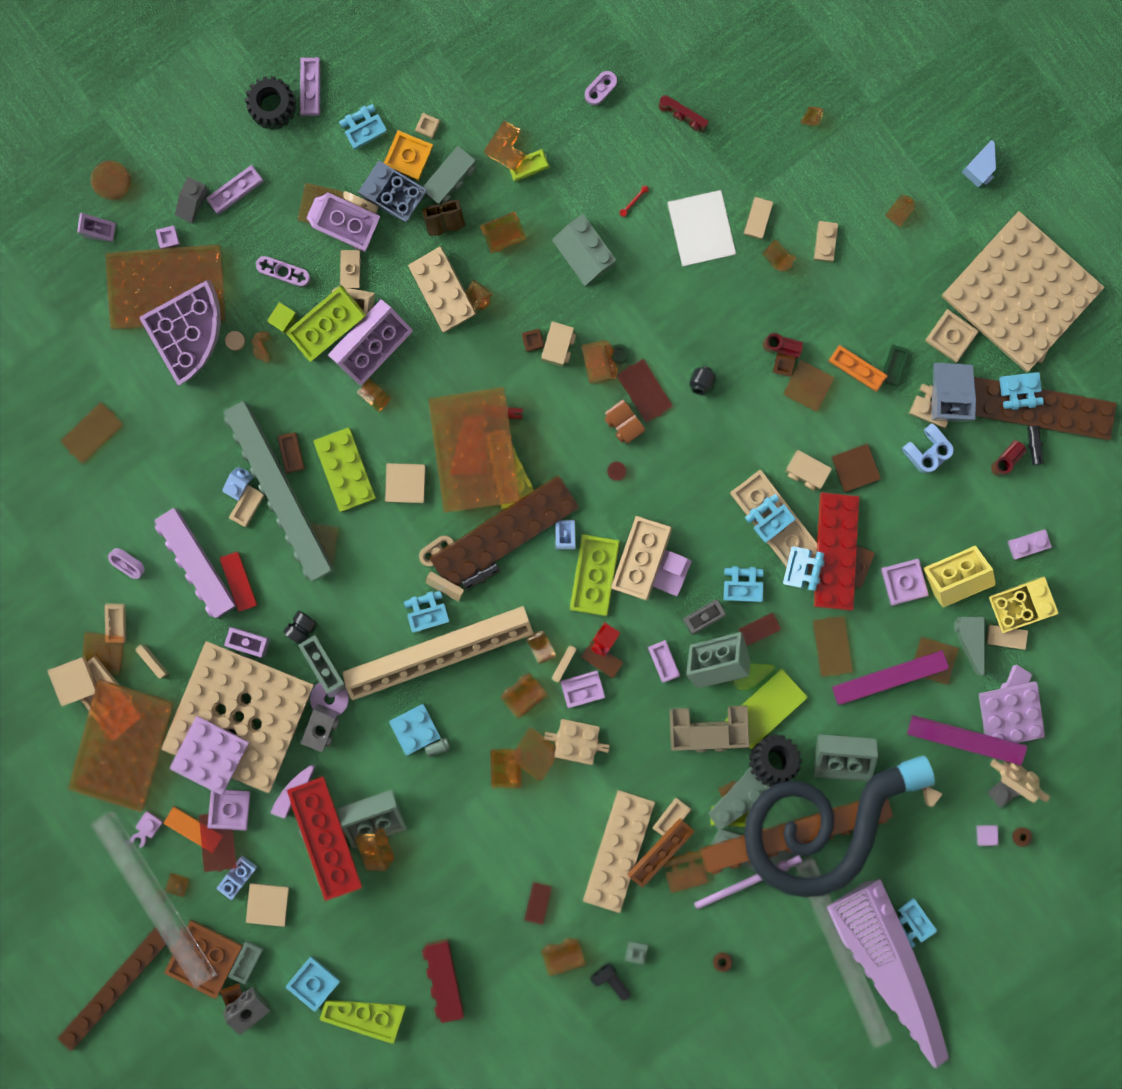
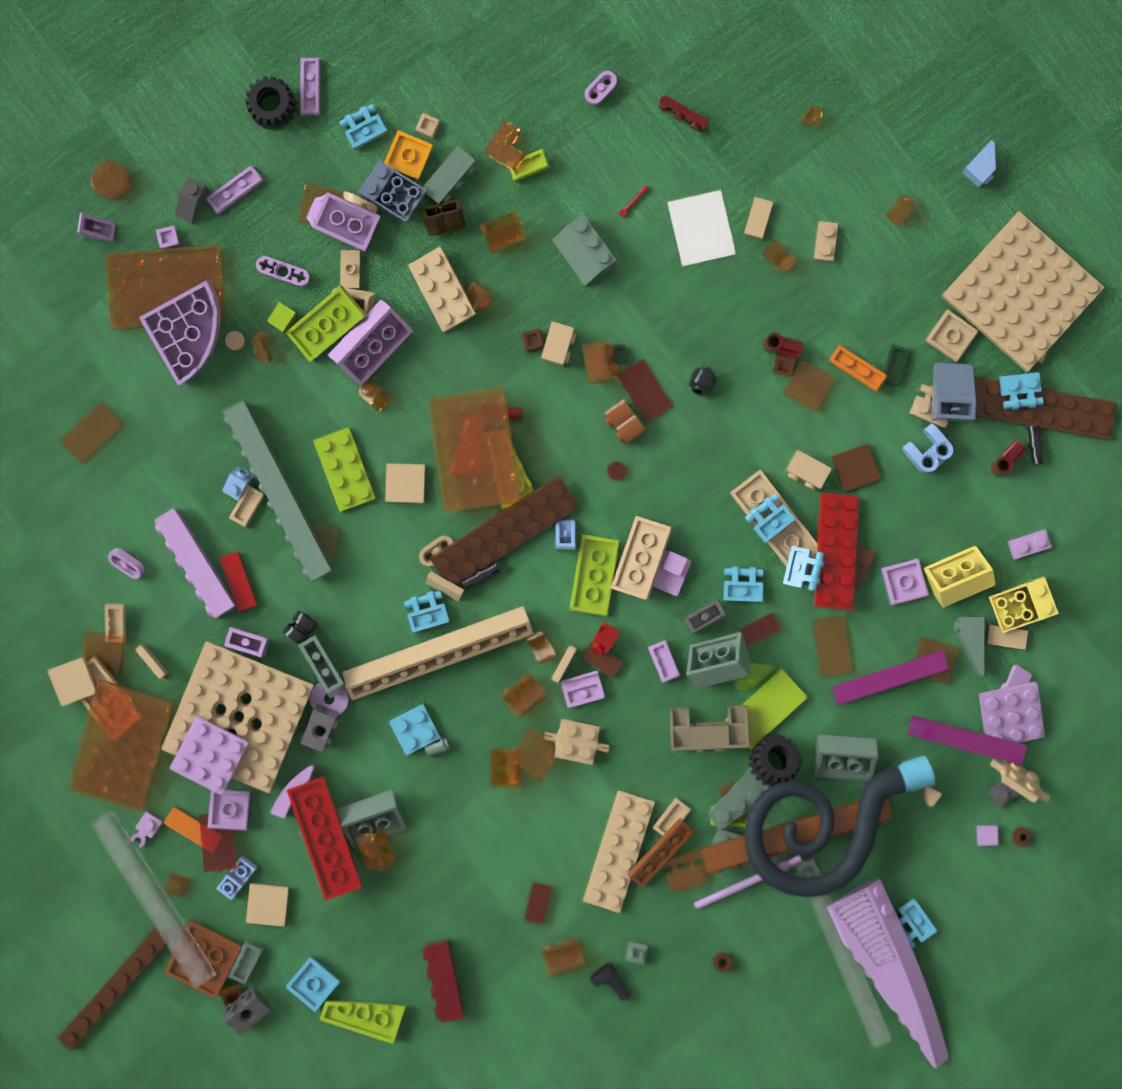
(291, 452): reddish brown tile -> none

